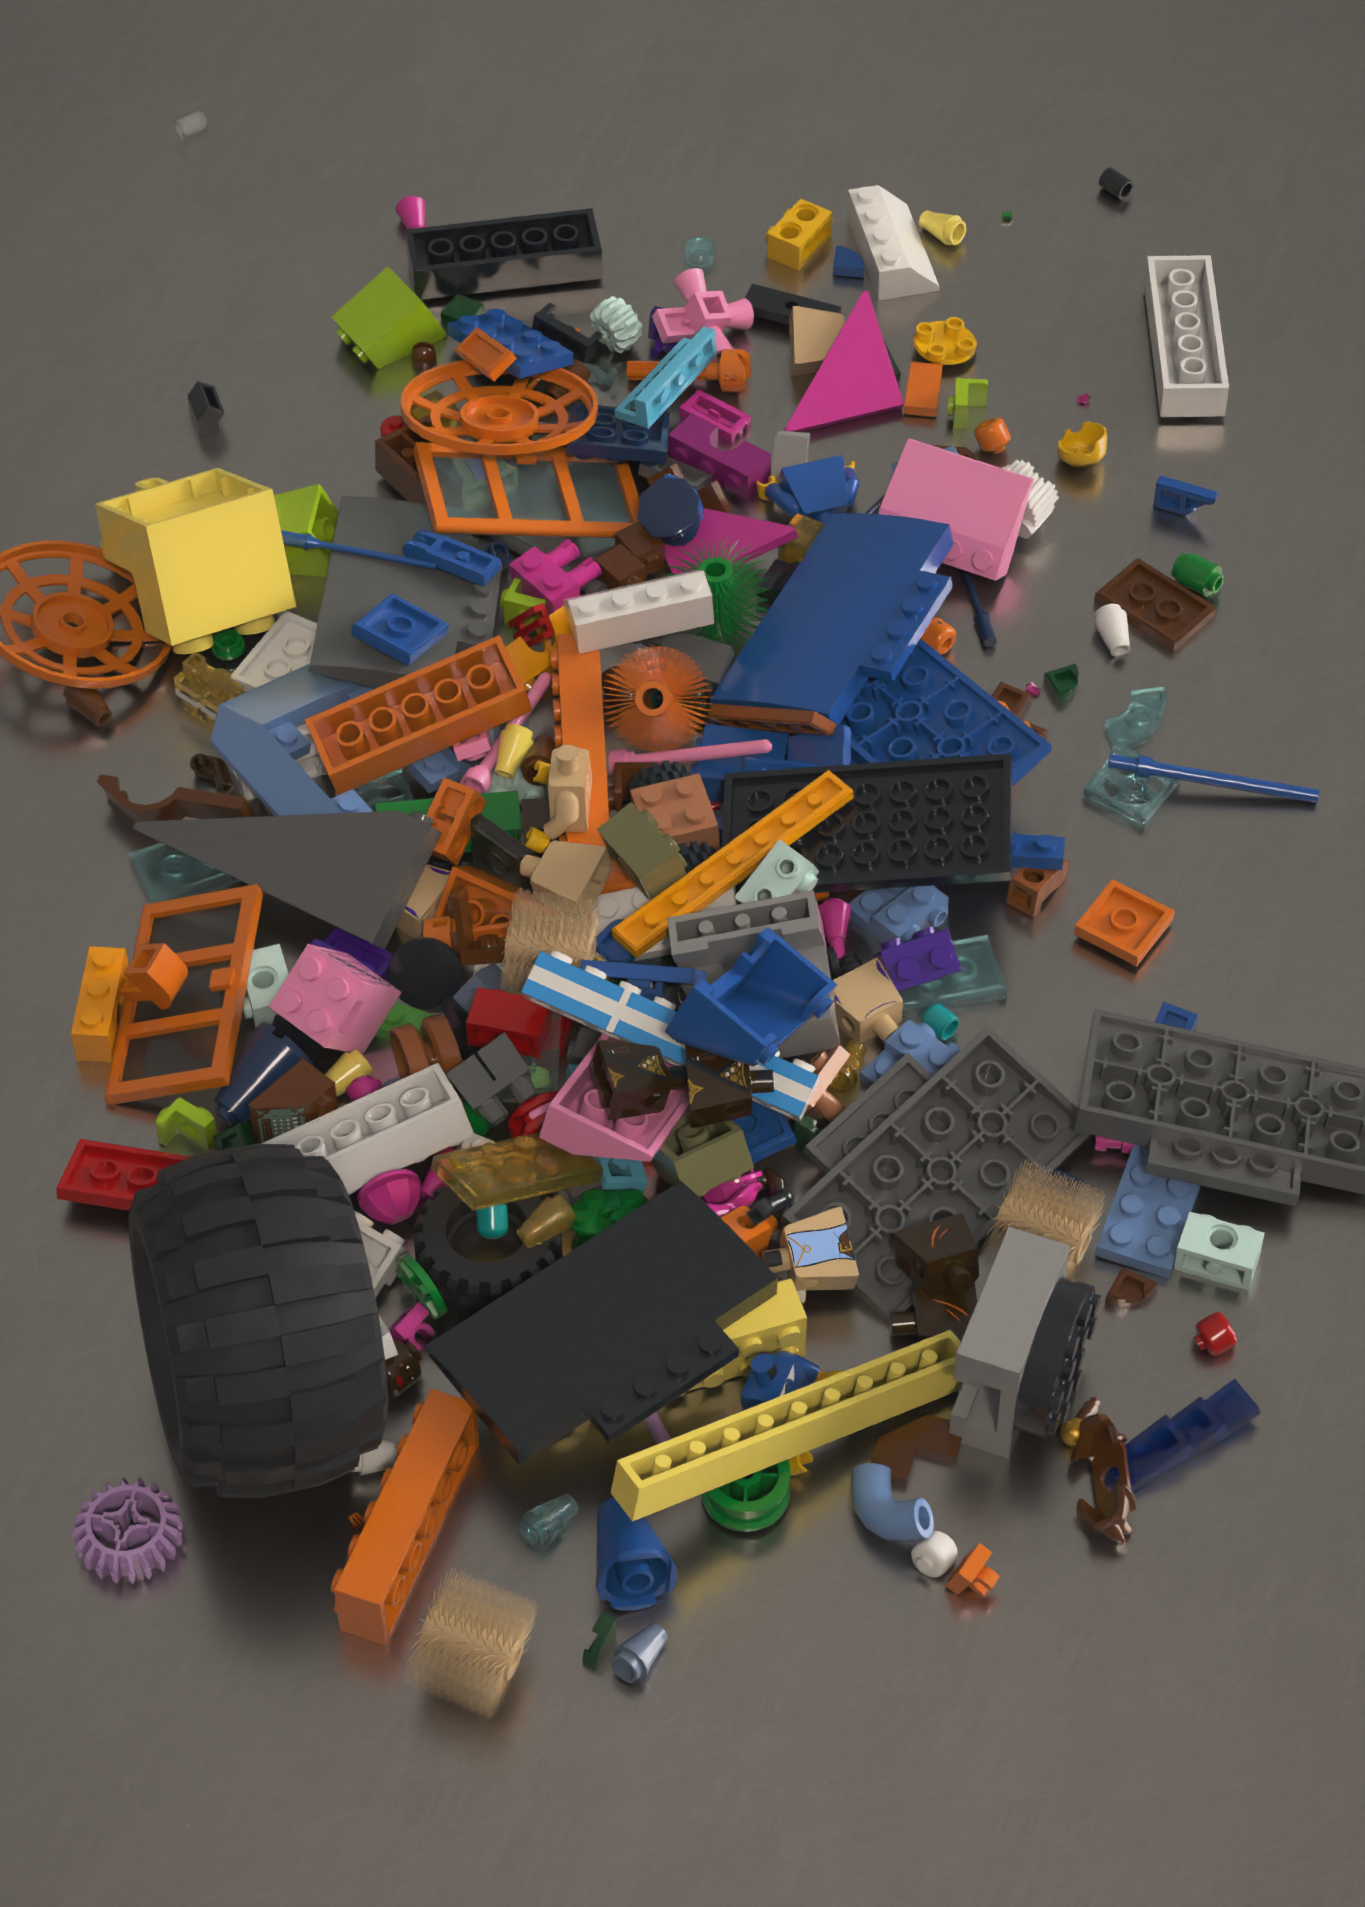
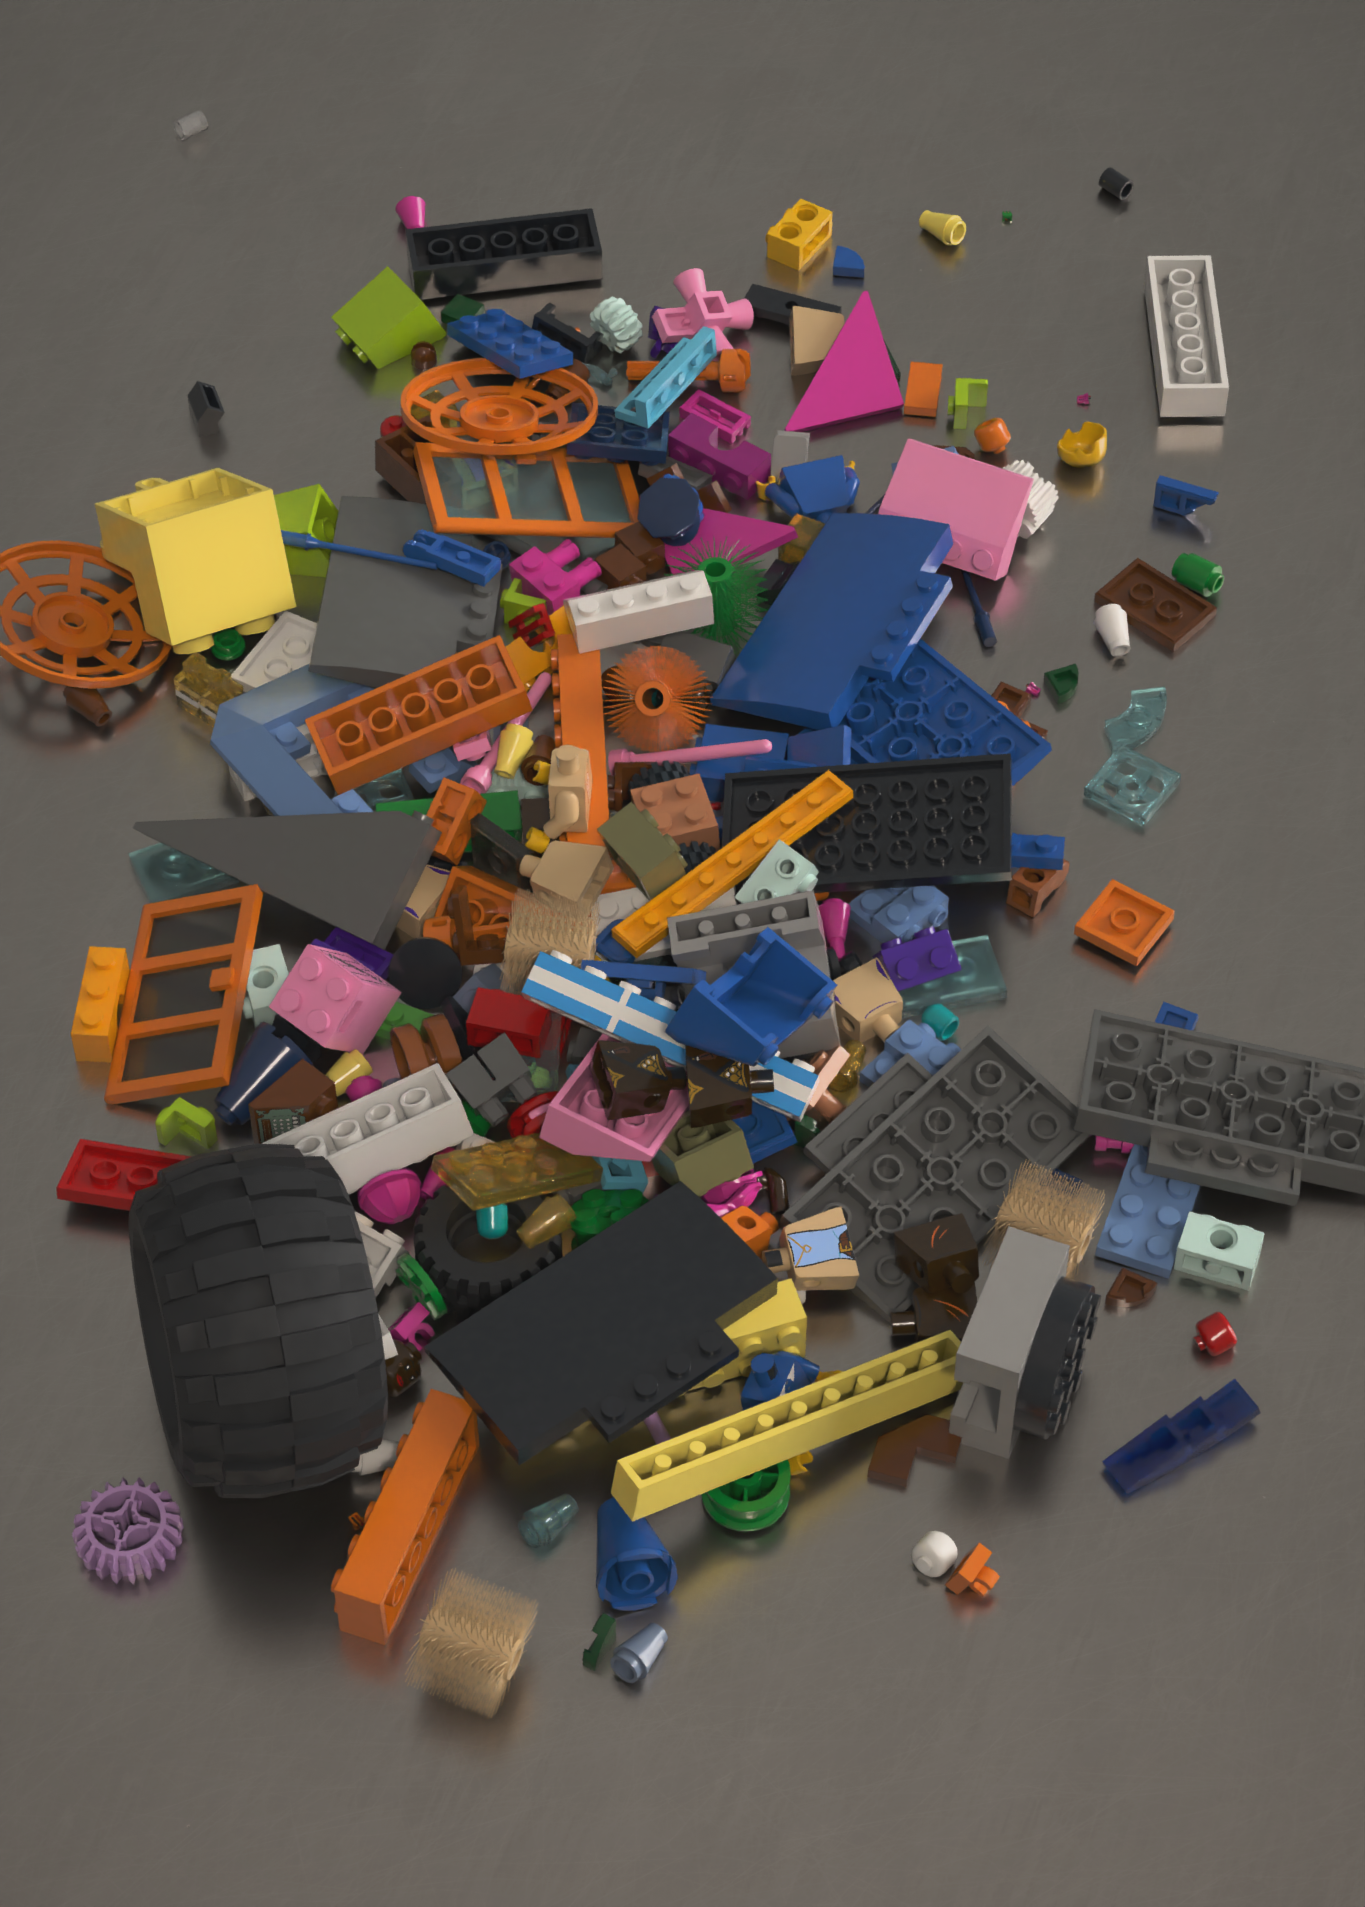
(154, 975): orange brick -> none
(181, 804): reddish brown piece -> none
(213, 769): dark brown arm -> none
(234, 1137): dark green tile -> none
(400, 629): blue plate -> none
(485, 354): orange tile -> none
(699, 251): clear light blue tile -> none
(772, 719): dark orange tile -> none
(772, 1206): black arm -> none
(881, 1512): medium blue cylinder -> none
(889, 244): white slope -> none
(939, 635): orange piece -> none
(944, 341): yellow dish -> none
(1071, 1428): piece -> none
(1106, 1449): reddish brown piece -> none
(1145, 766): blue bar -> none

